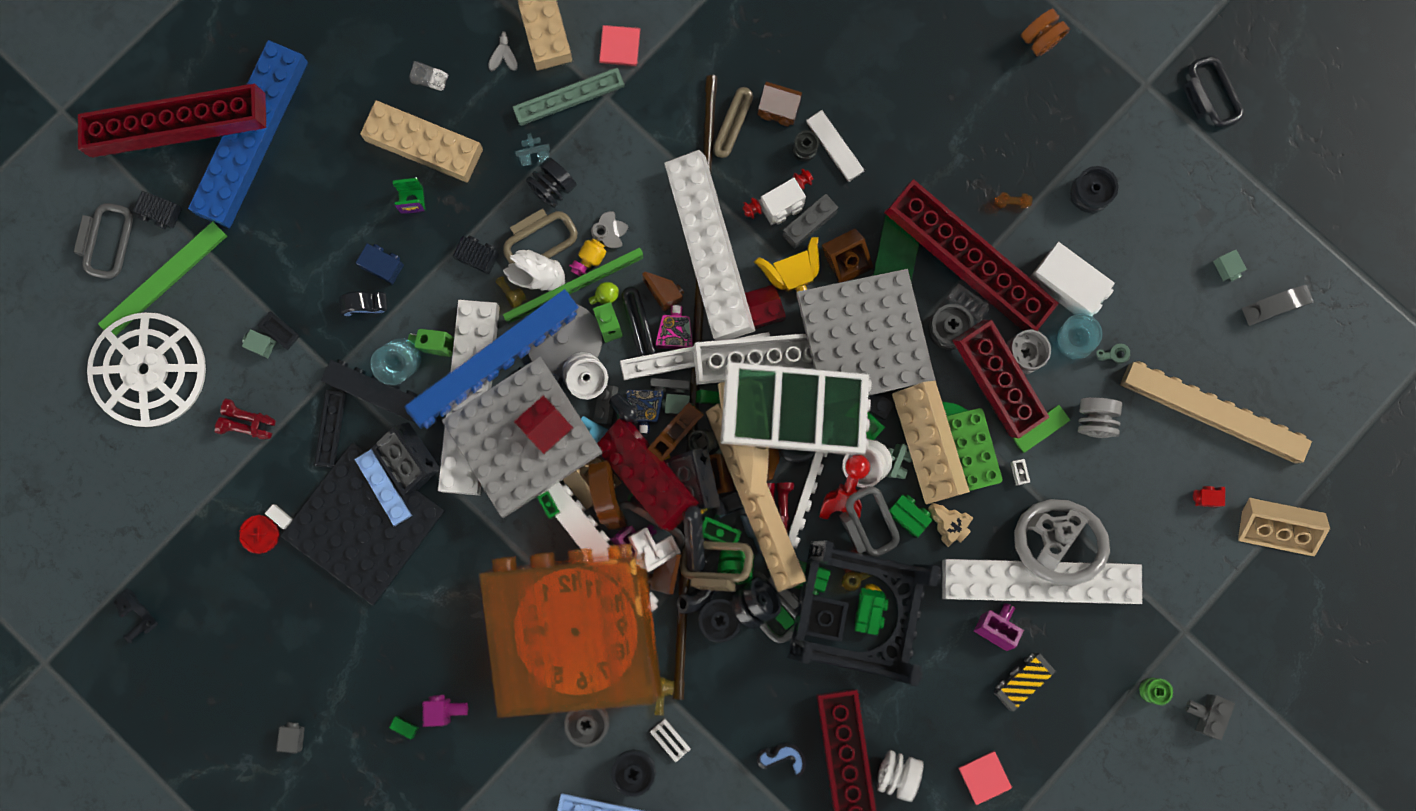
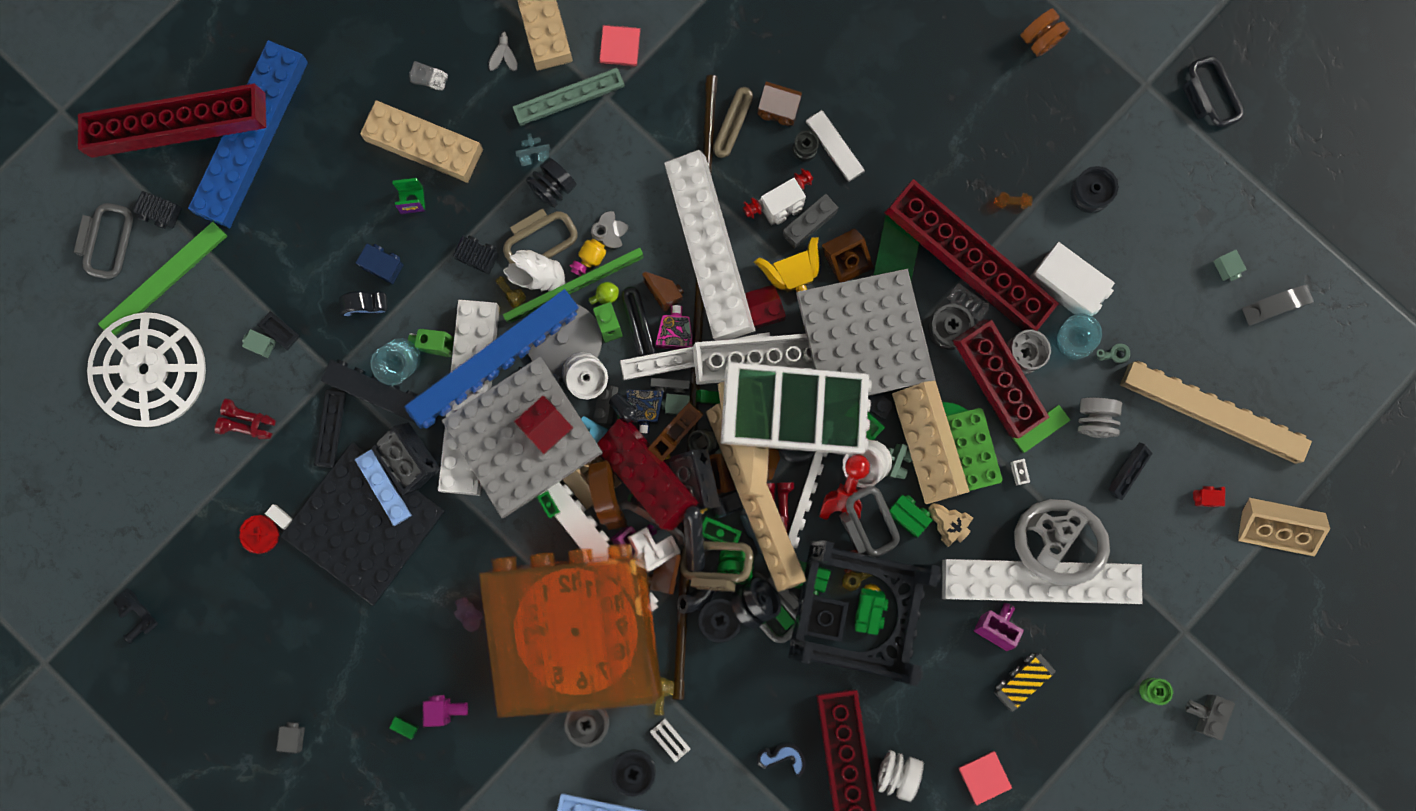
(468, 614): none -> hips
(1130, 471): none -> black plate

